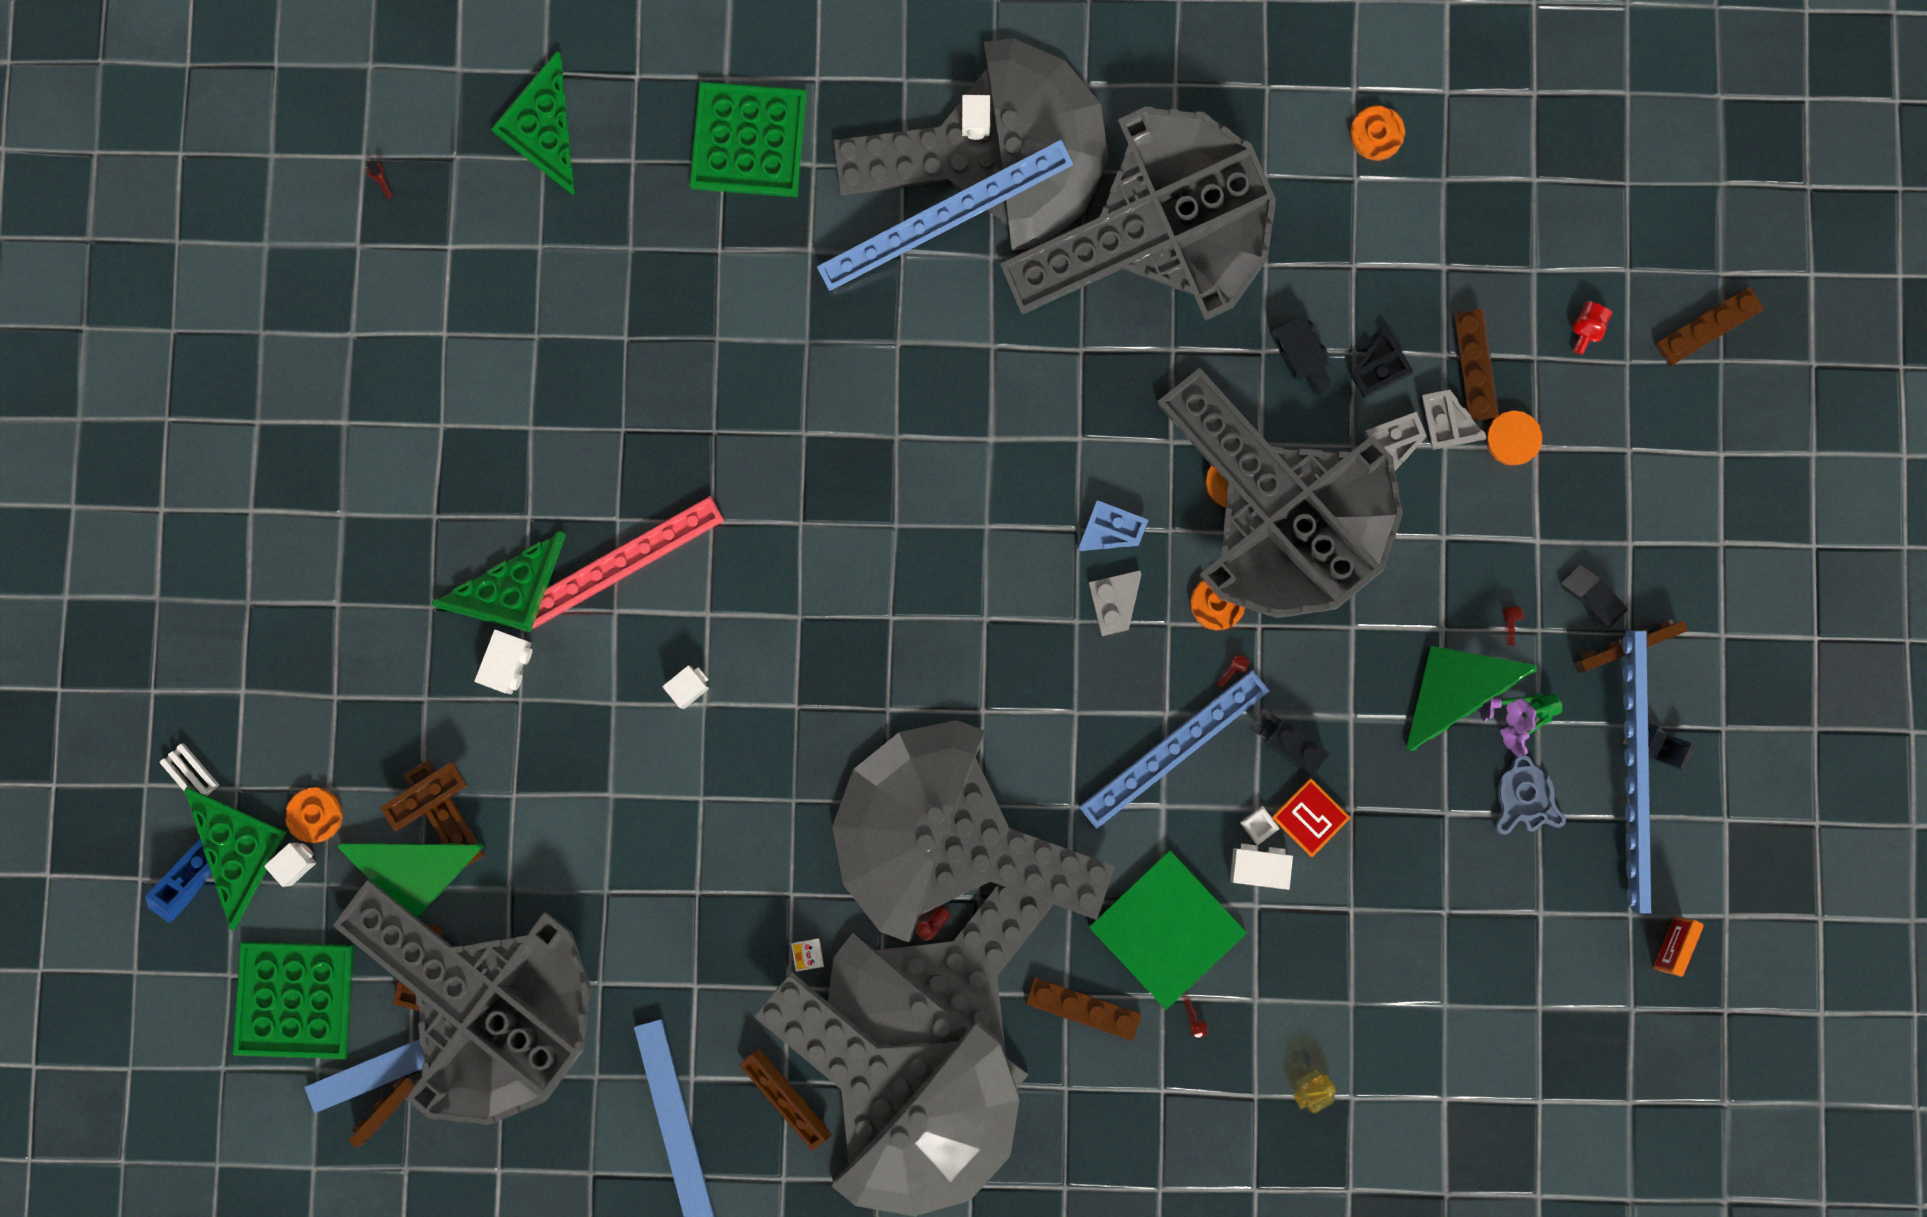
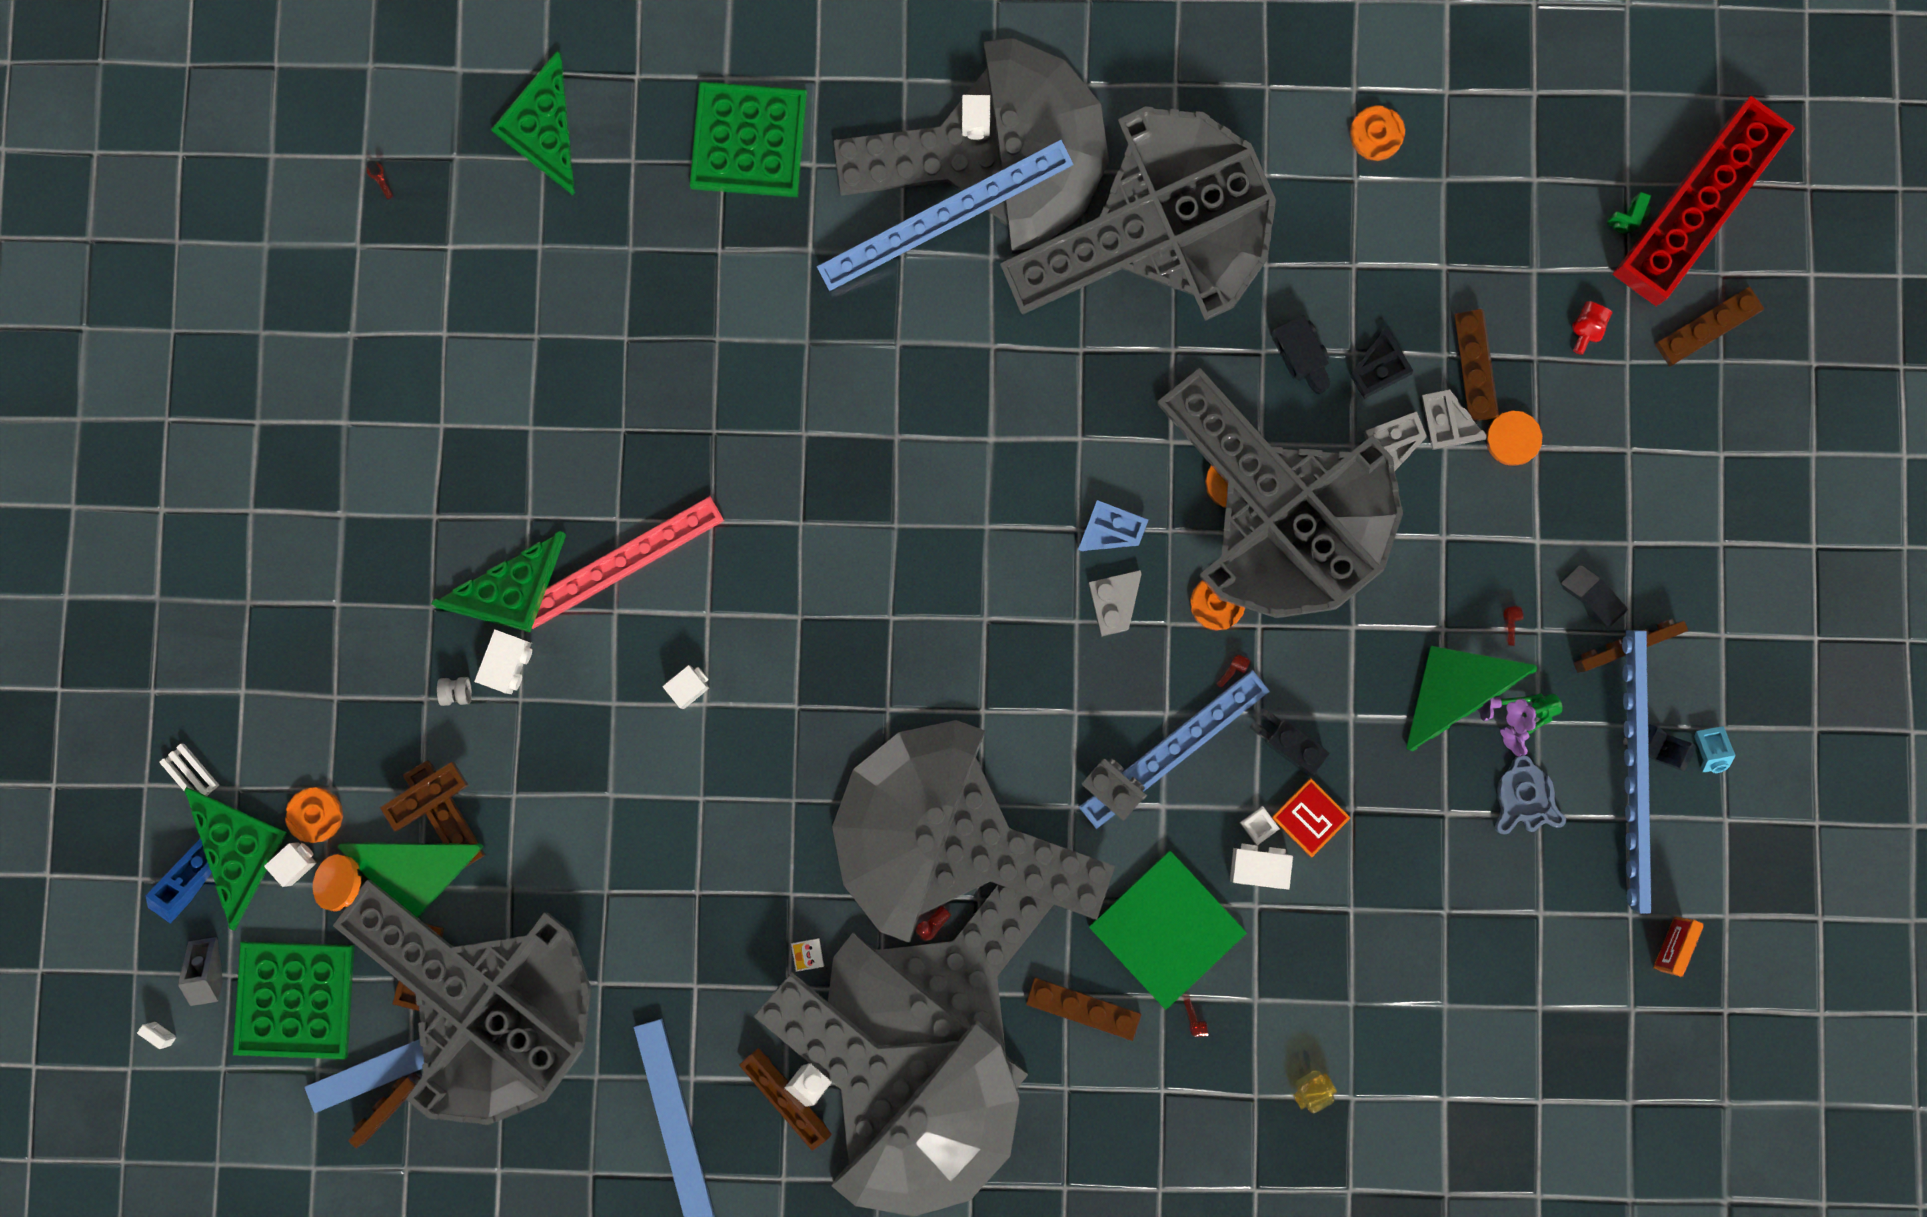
(156, 1035): none -> white tile
(201, 972): none -> dark grey slope
(336, 882): none -> orange tile
(454, 691): none -> light grey wheel
(808, 1084): none -> white brick
(1114, 788): none -> dark grey bracket
(1637, 212): none -> green bracket
(1703, 201): none -> red brick
(1715, 749): none -> medium azure bracket

